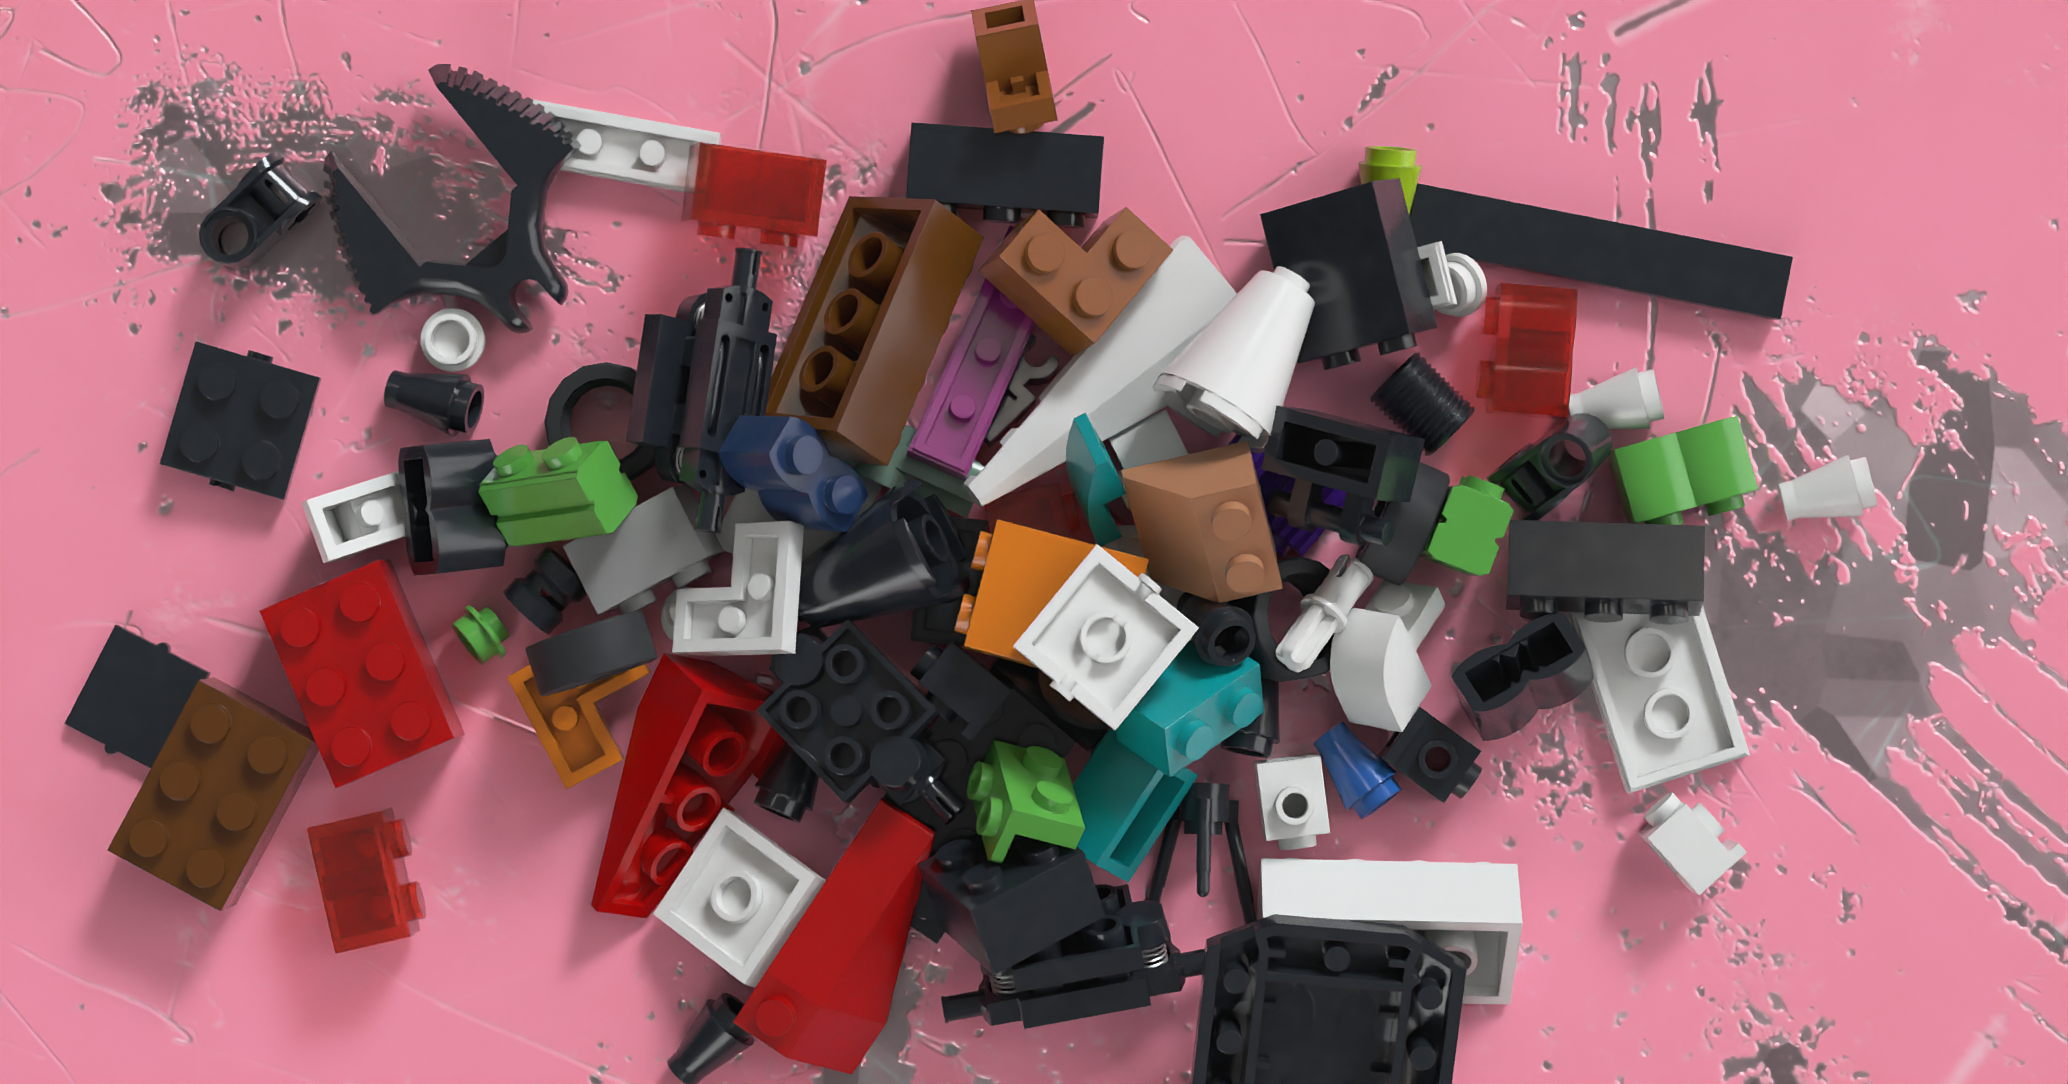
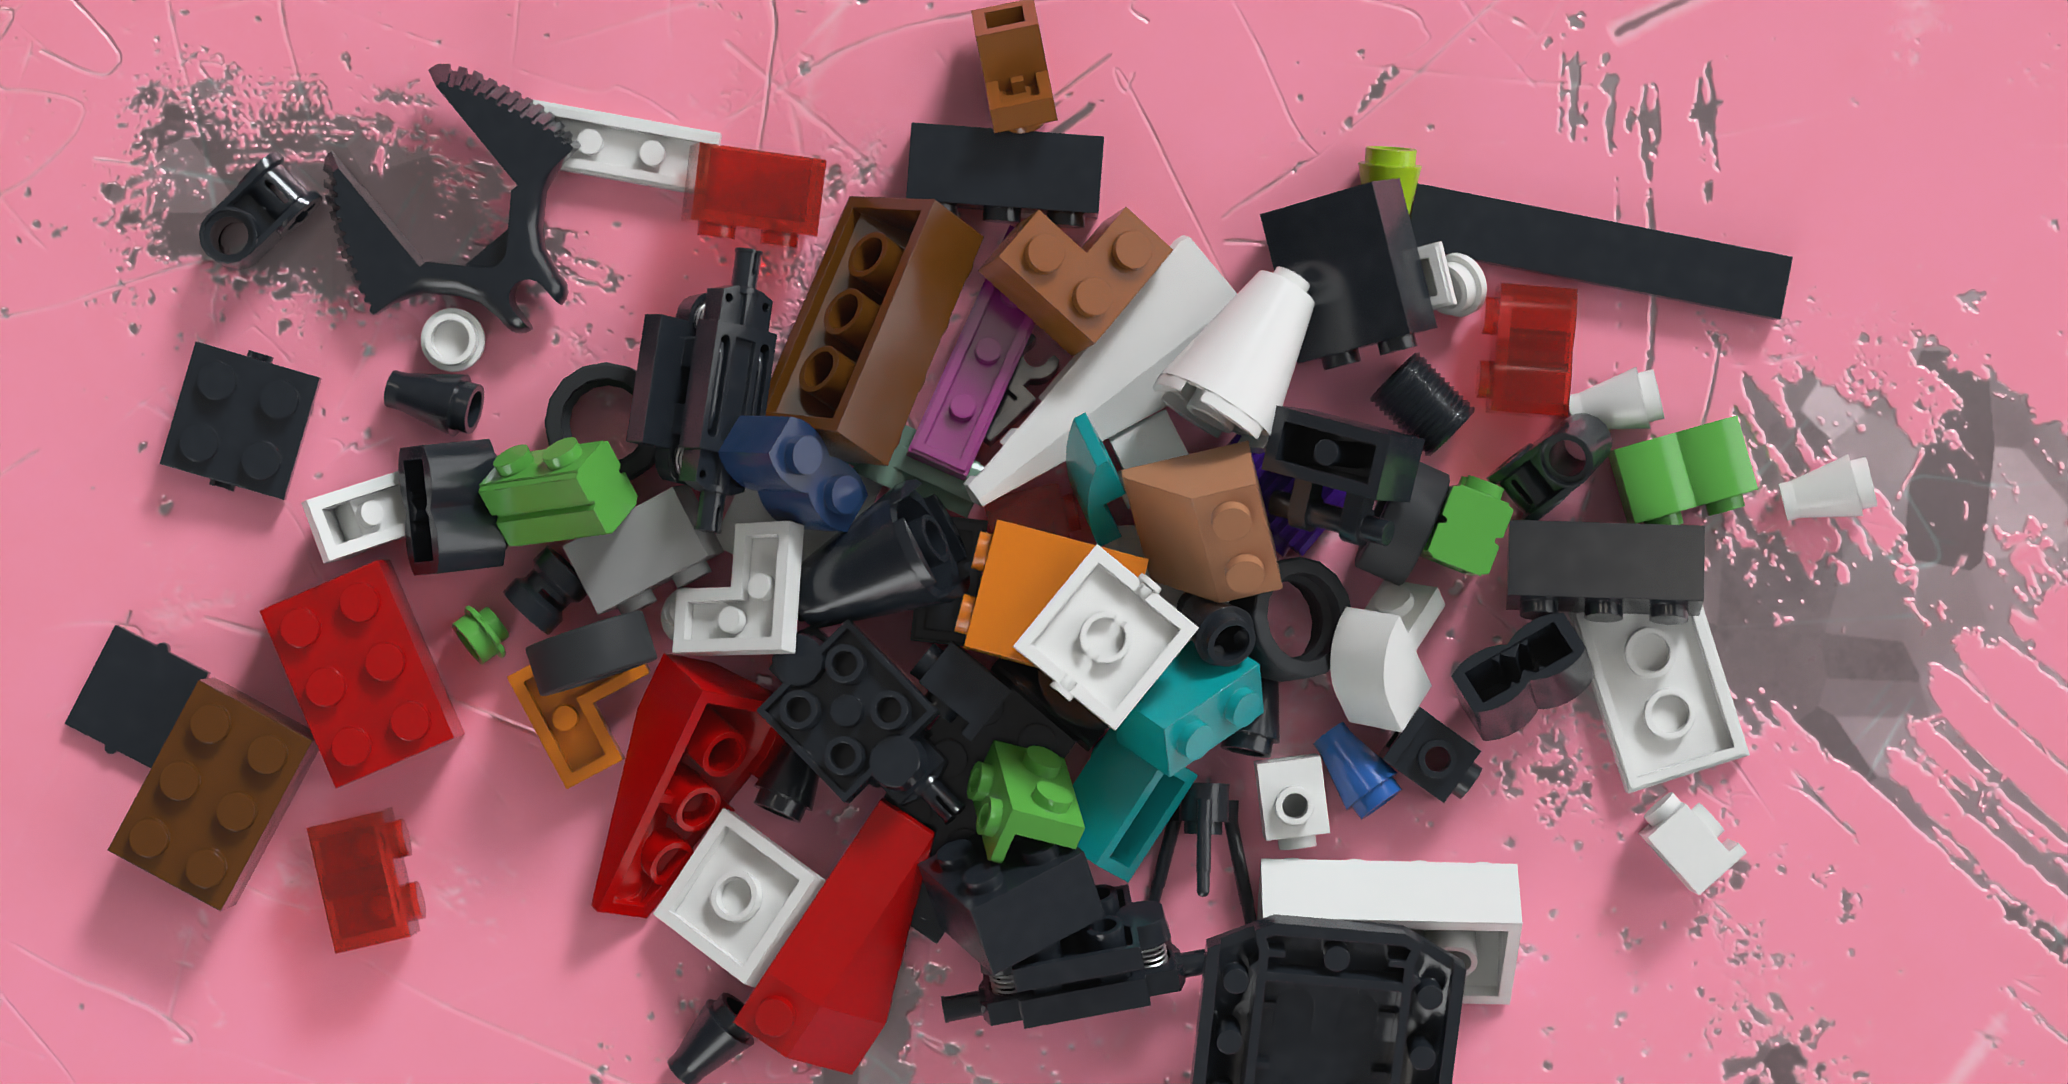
(1324, 613): white axle -> none

